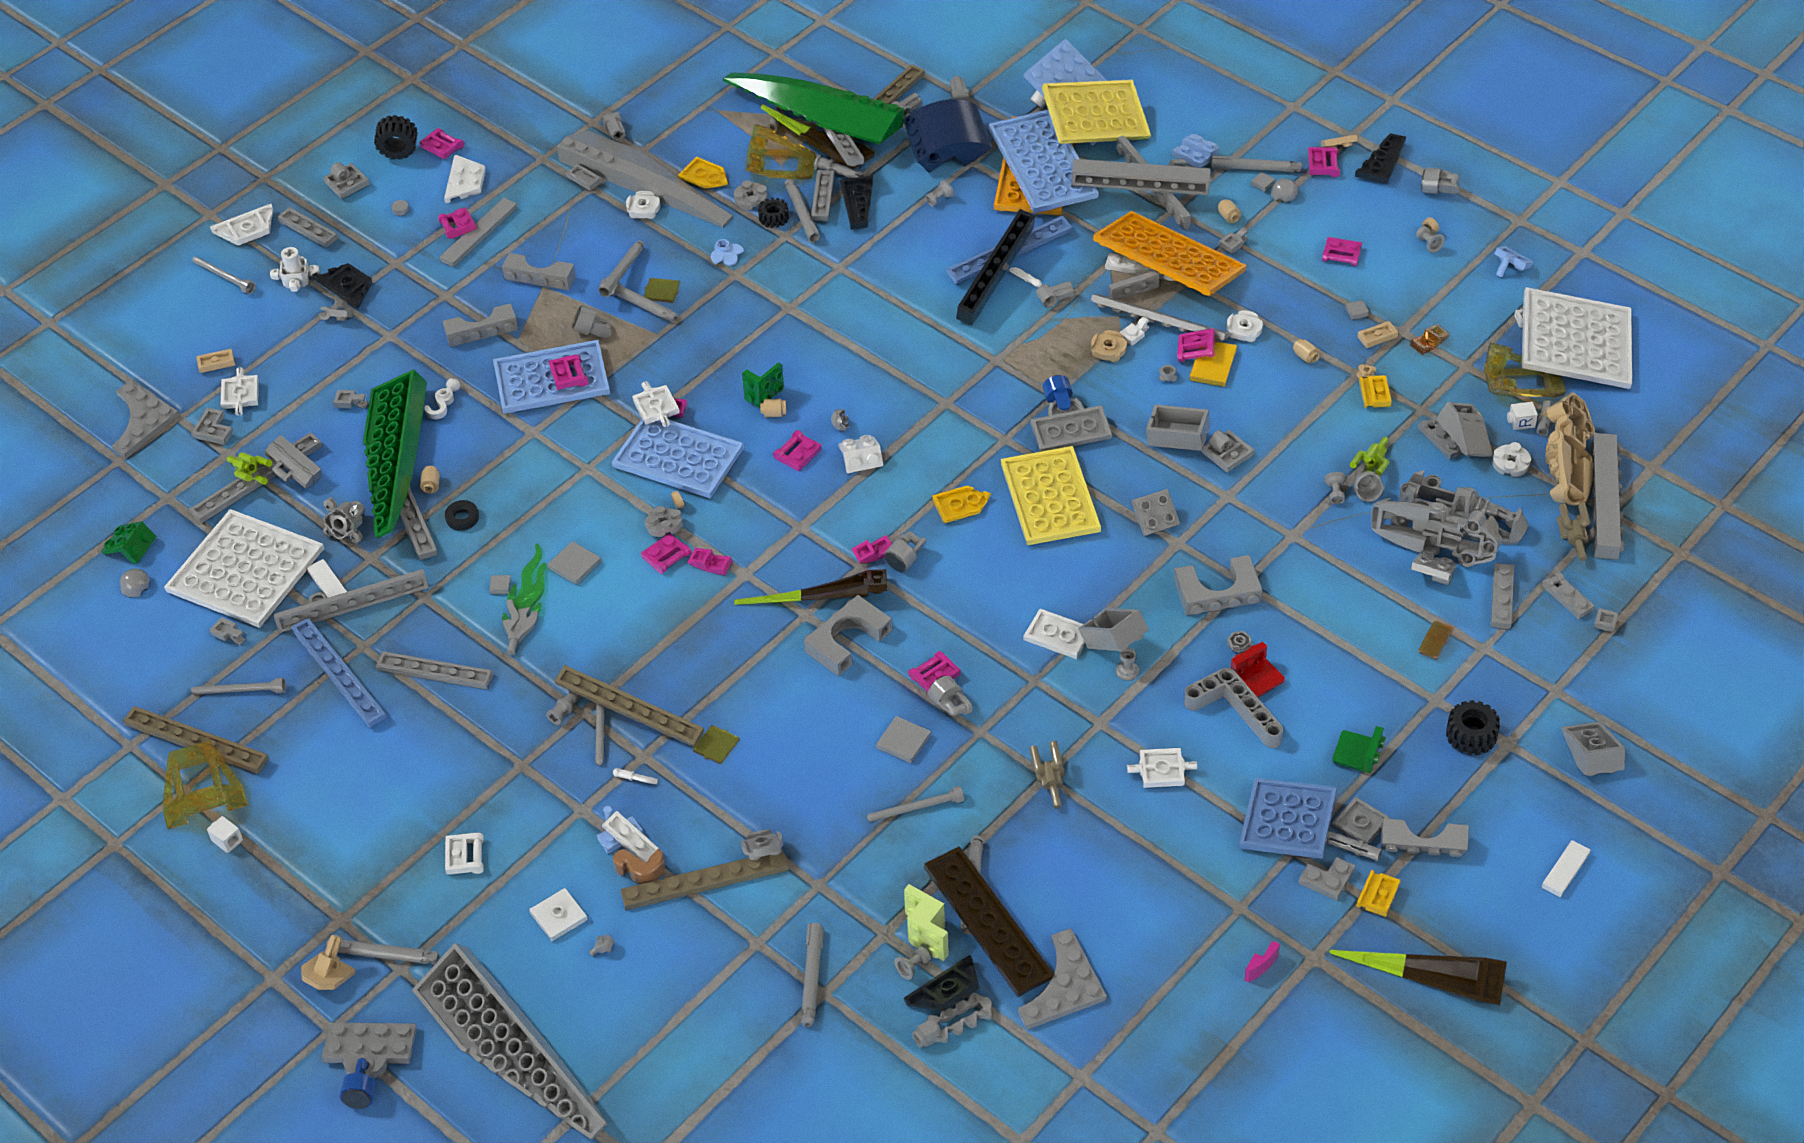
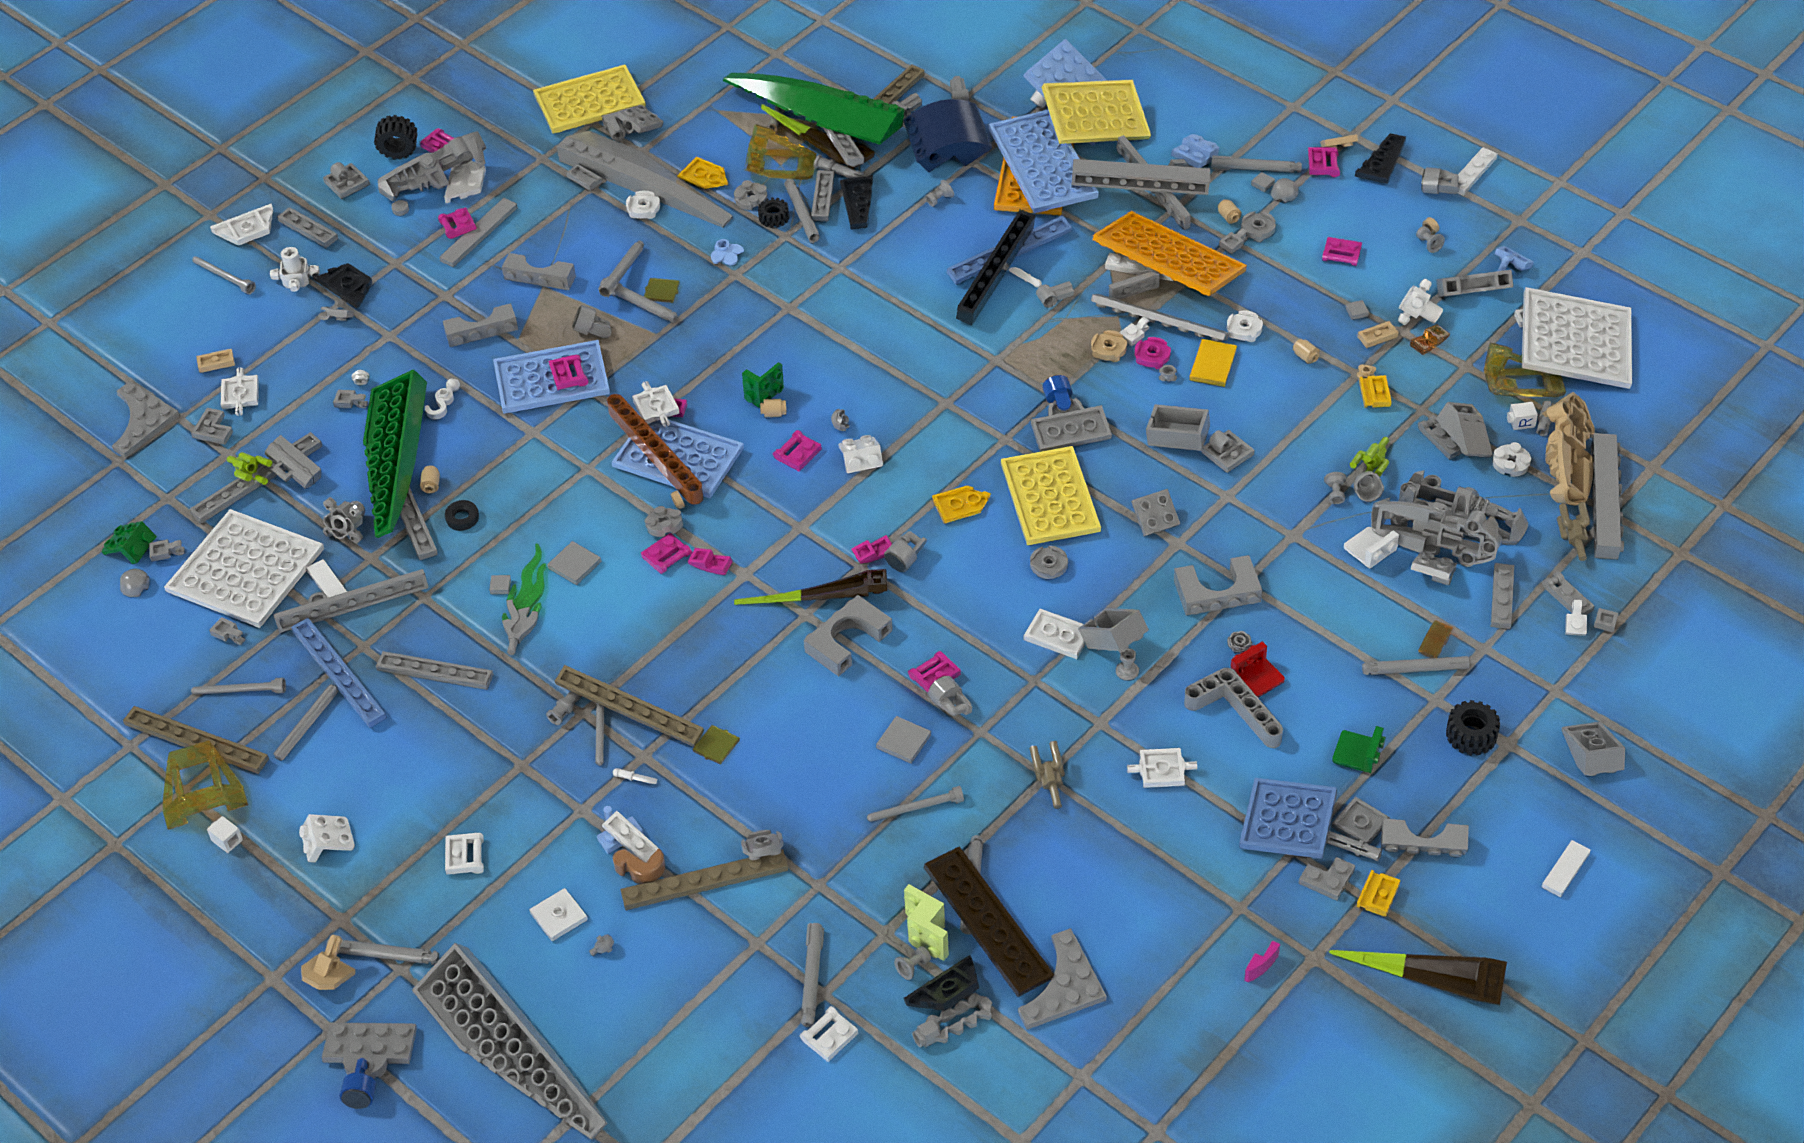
(163, 549): none -> light grey plate
(306, 721): none -> light grey axle
(325, 832): none -> white bracket
(360, 377): none -> white plate
(430, 167): none -> light grey piece
(588, 98): none -> light yellow plate
(639, 119): none -> light grey plate
(655, 449): none -> dark orange beam
(834, 1038): none -> white plate
(1049, 562): none -> light grey plate
(1146, 358): none -> dark pink plate
(1194, 341): dark pink plate -> none
(1258, 232): none -> light grey plate
(1371, 547): none -> white bracket
(1416, 665): none -> light grey piece
(1418, 303): none -> white piece
(1474, 283): none -> light grey arch
(1475, 169): none -> white plate
(1576, 622): none -> white plate

